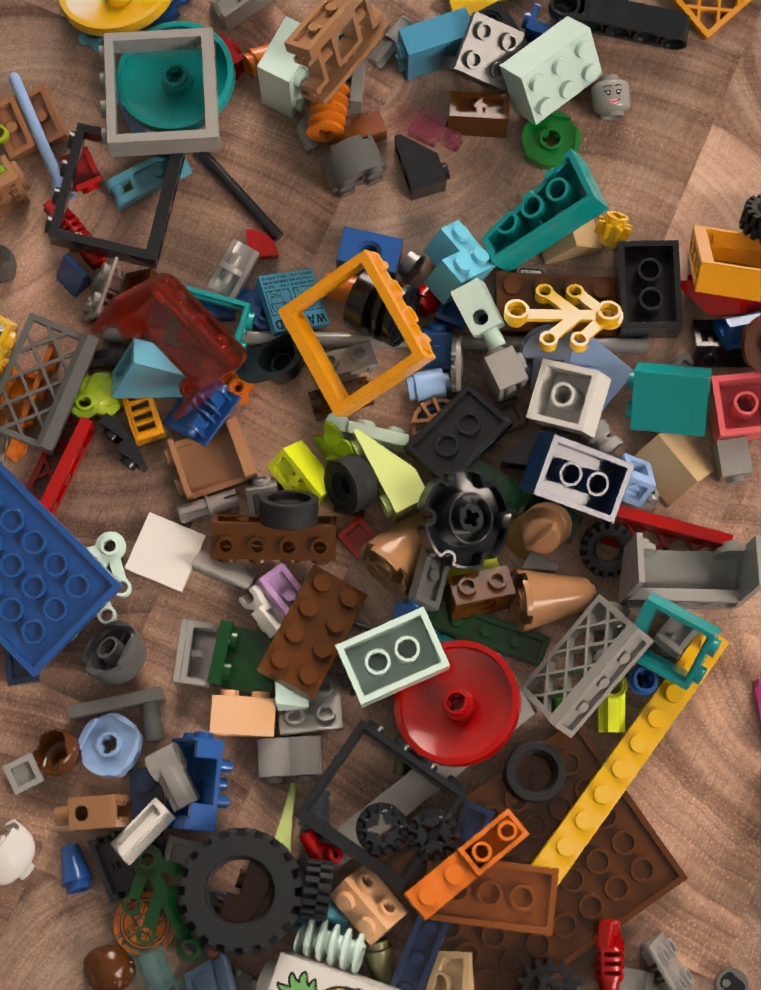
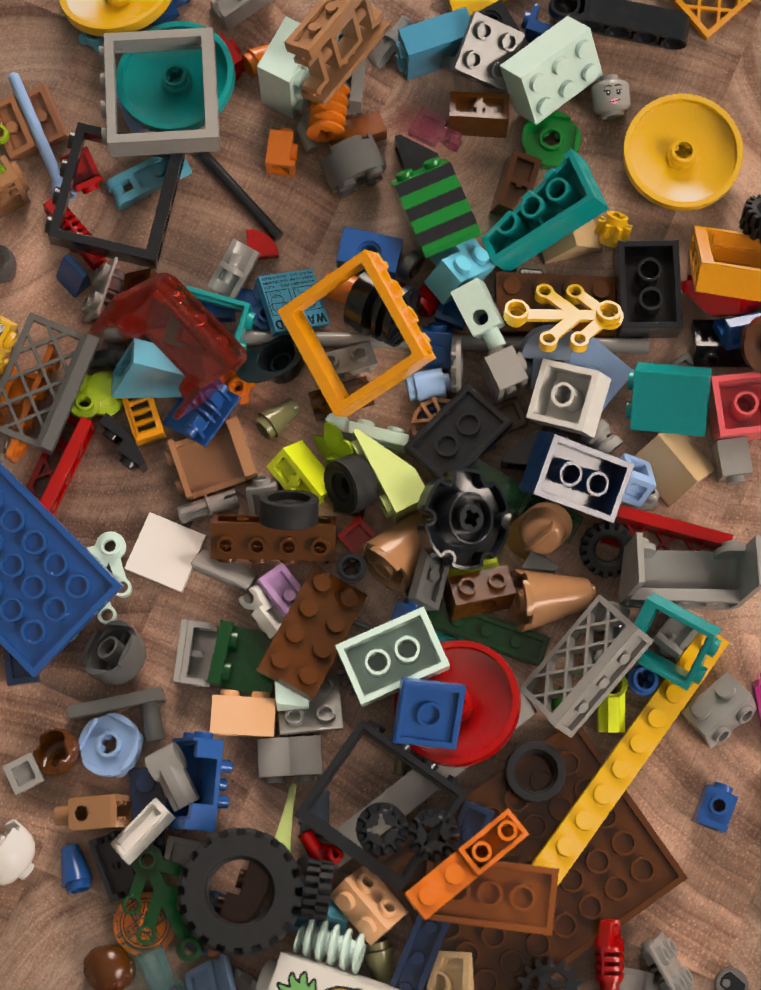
(275, 419): none -> olive cone
(281, 152): none -> orange brick
(351, 560): none -> black cone
(428, 713): none -> blue tile
(434, 207): none -> slope
(515, 181): none -> reddish brown hinge
(682, 152): none -> yellow dish
(705, 813): none -> blue brick
(720, 710): none -> light grey bracket

